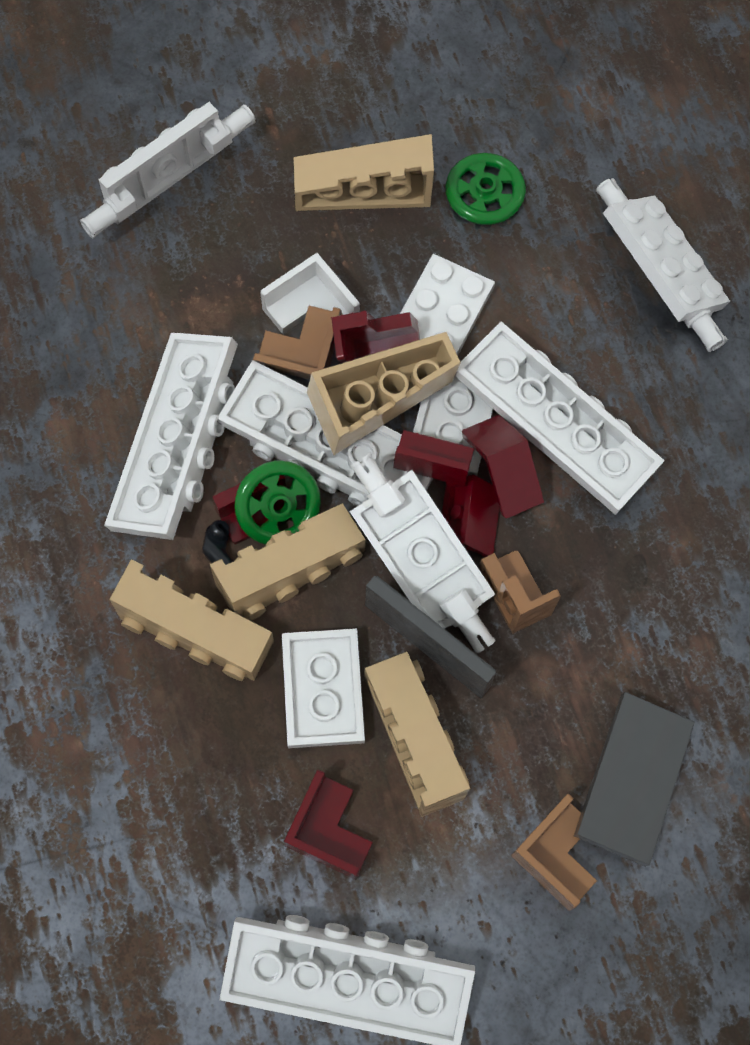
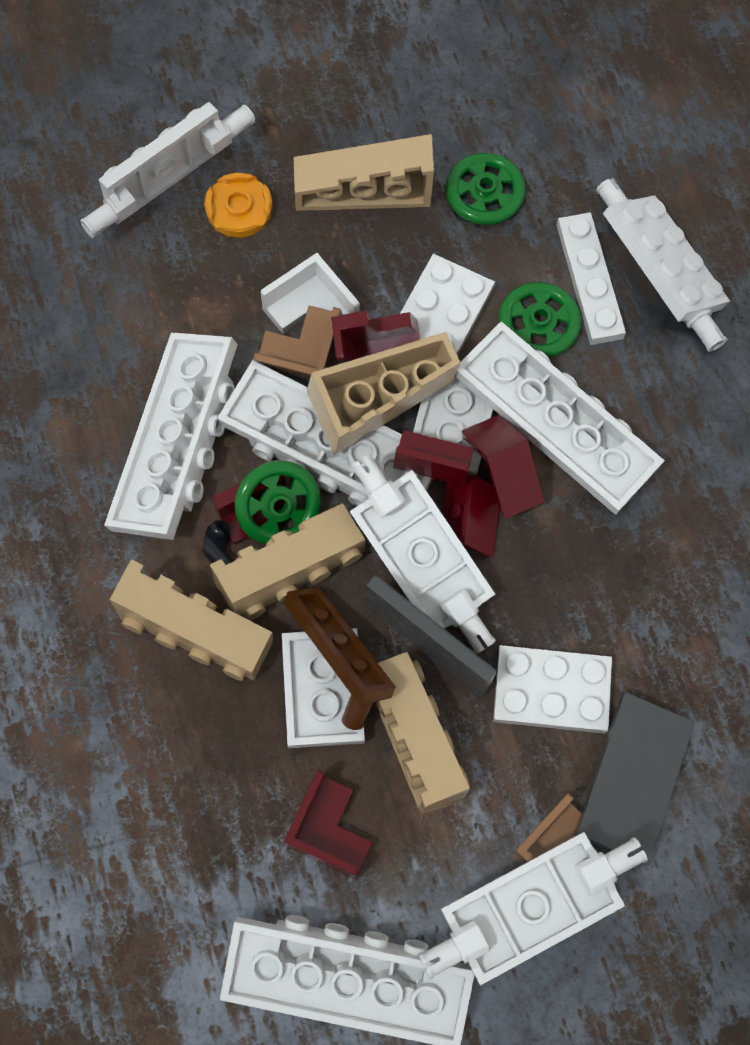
(238, 205): none -> light orange tile
(343, 653): none -> reddish brown piece
(517, 591): medium nougat panel -> none
(532, 908): none -> white plate
(541, 293): none -> green plate
(552, 689): none -> white plate
(590, 279): none -> white plate

